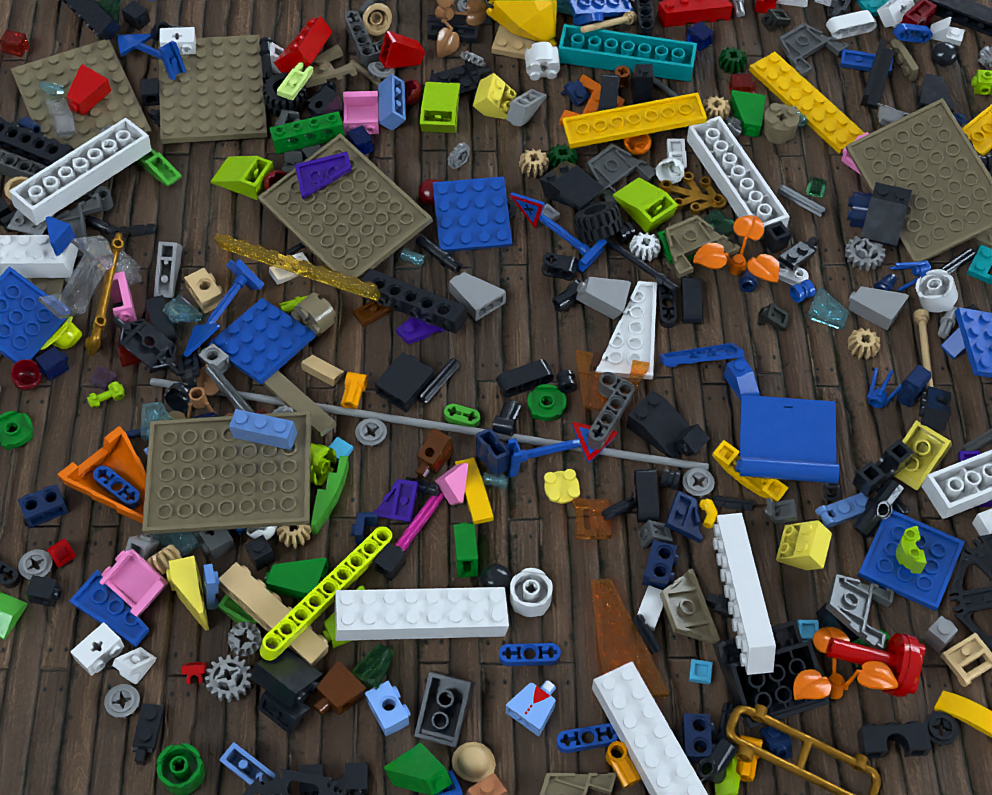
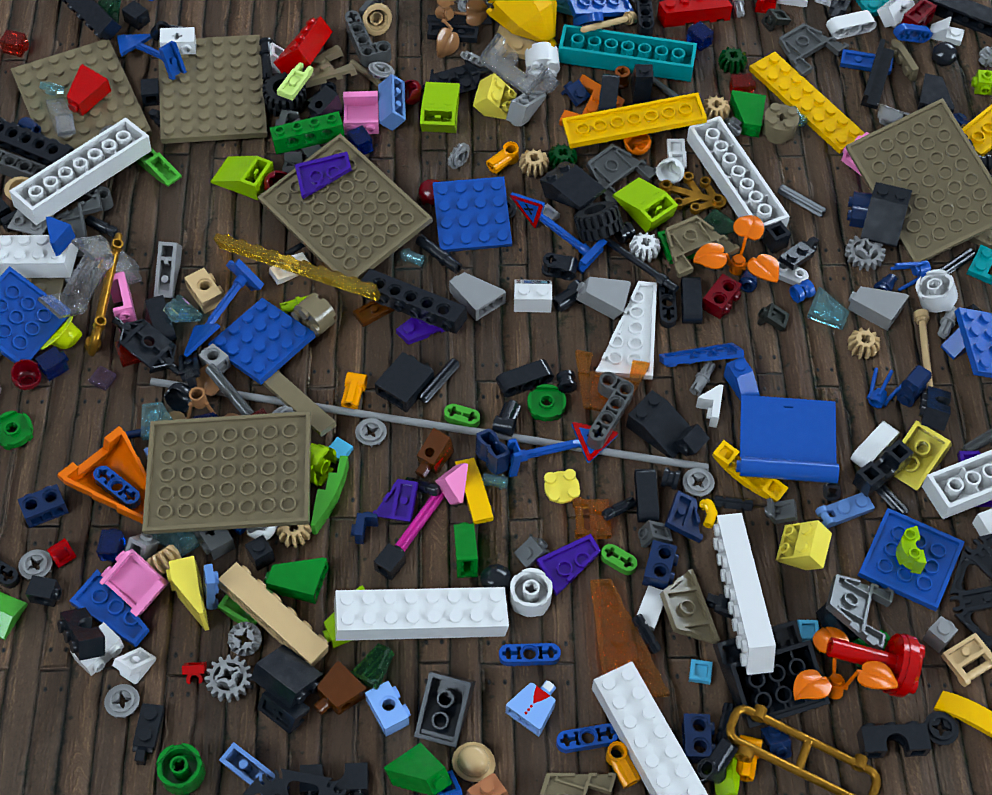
(78, 632): none -> black arch
(110, 544): none -> clear blue brick
(115, 390): lime bar -> none
(138, 230): black axle -> none
(263, 429): medium blue brick -> none
(320, 597): neon yellow beam -> none
(322, 370): tan slope -> none
(400, 51): red slope -> none
(502, 61): none -> clear windscreen
(507, 156): none -> light orange piece
(531, 550): none -> dark grey bracket
(532, 296): none -> white slope
(568, 562): none -> dark purple wing
(618, 559): none -> bright green beam
(702, 378): none -> light grey axle
(712, 402): none -> white slope
(724, 292): none -> dark red brick
(816, 186): clear green slope -> none
(875, 444): none -> white beam
(884, 501): black piece -> none

